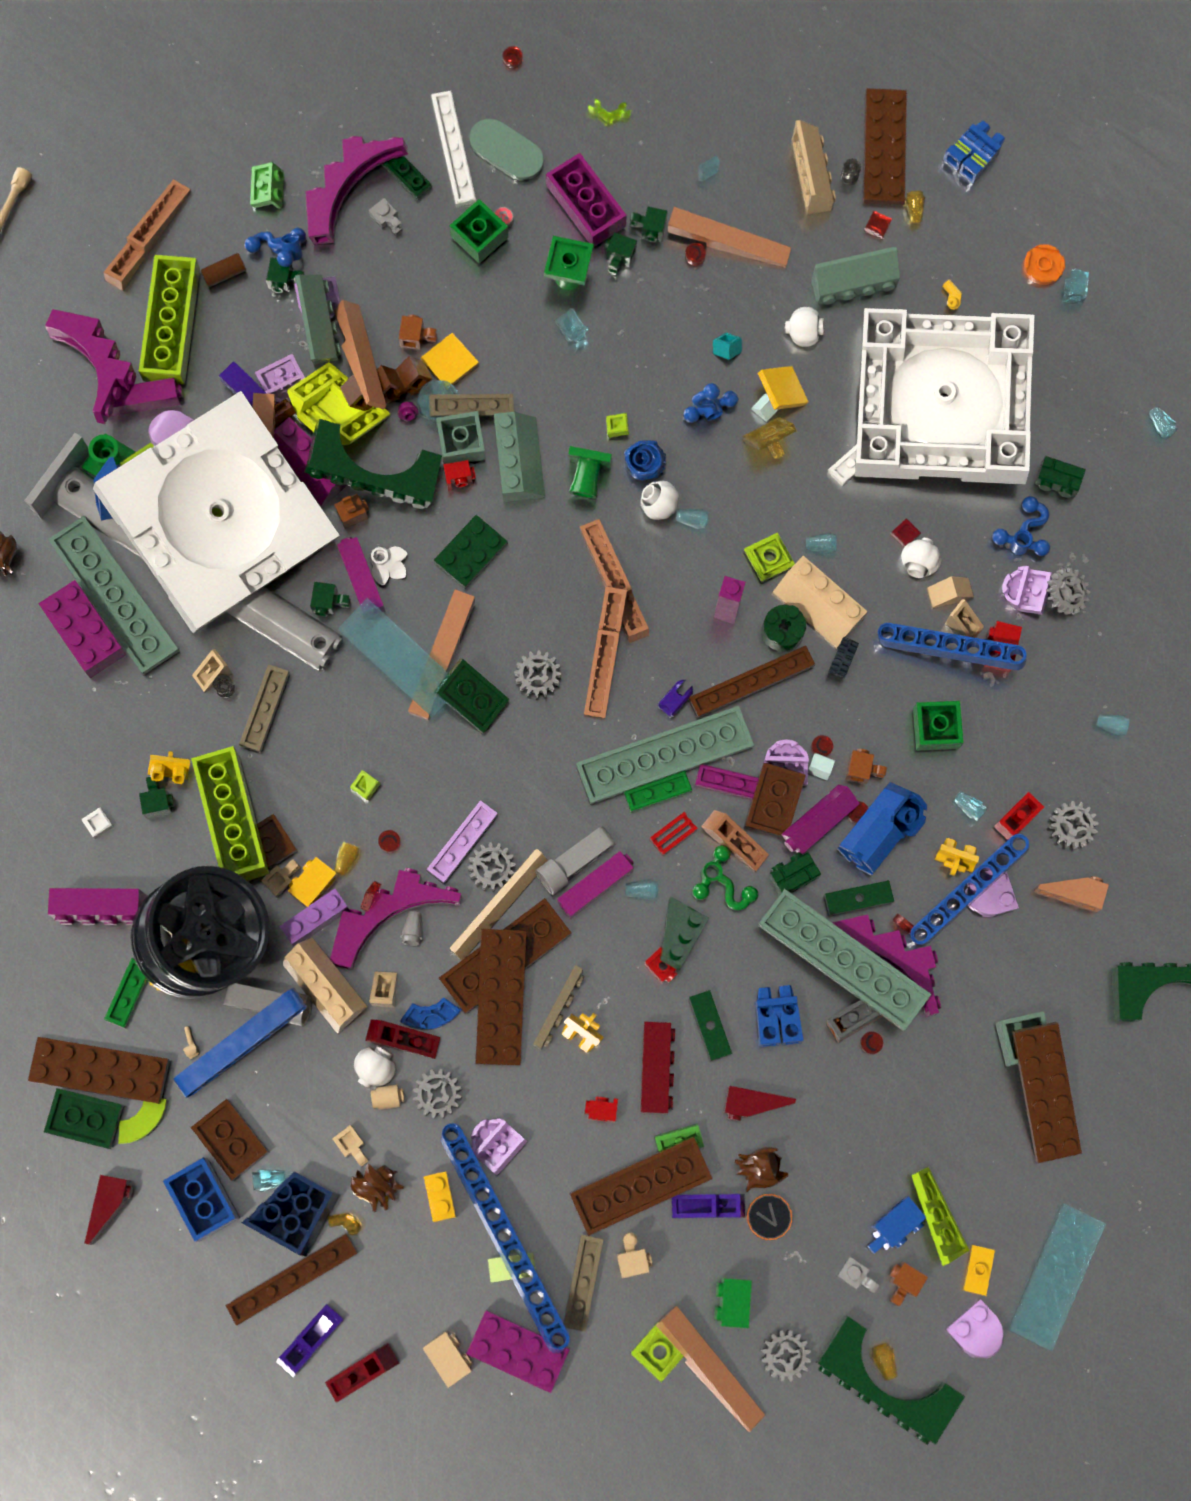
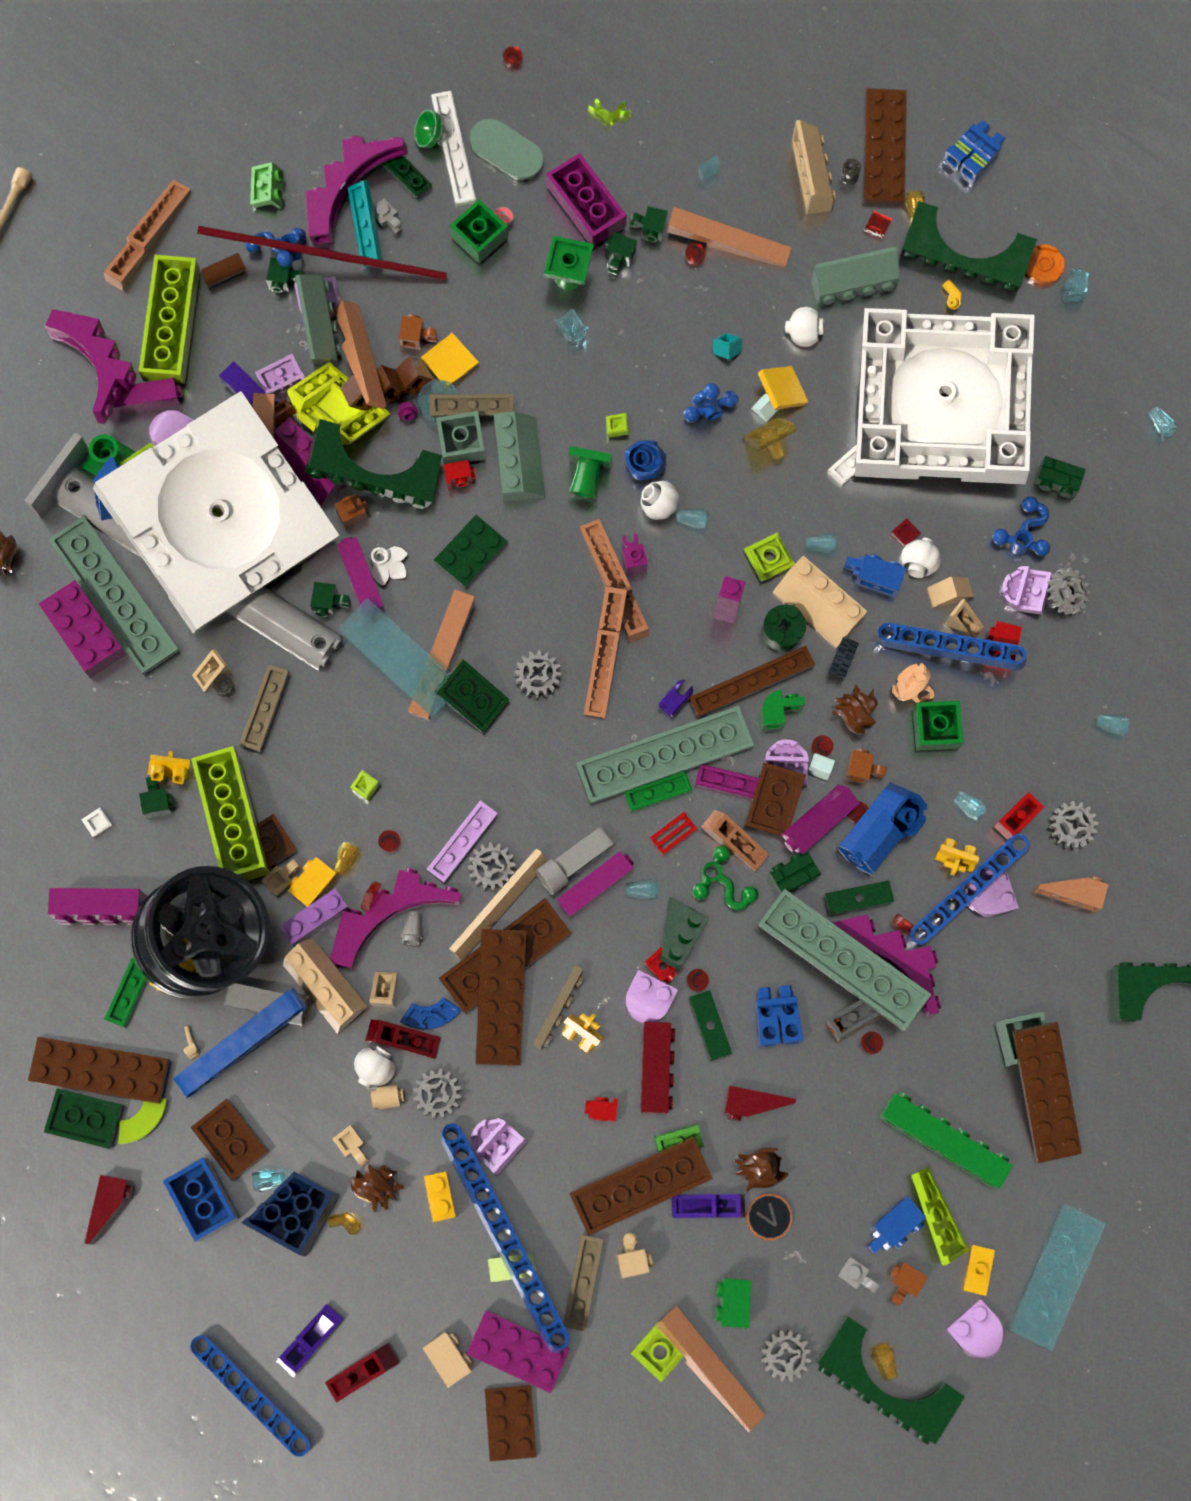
(239, 1392): none -> blue beam
(291, 1279): reddish brown plate -> none
(321, 253): none -> dark red piece
(364, 220): none -> teal plate
(429, 129): none -> green piece
(510, 1423): none -> reddish brown plate
(634, 556): none -> magenta brick
(649, 998): none -> lavender slope
(697, 980): none -> clear red tile
(774, 706): none -> green brick
(856, 710): none -> reddish brown hair
(876, 573): none -> blue hinge
(912, 682): none -> light nougat tile
(946, 1141): none -> green brick
(1005, 268): none -> dark green arch

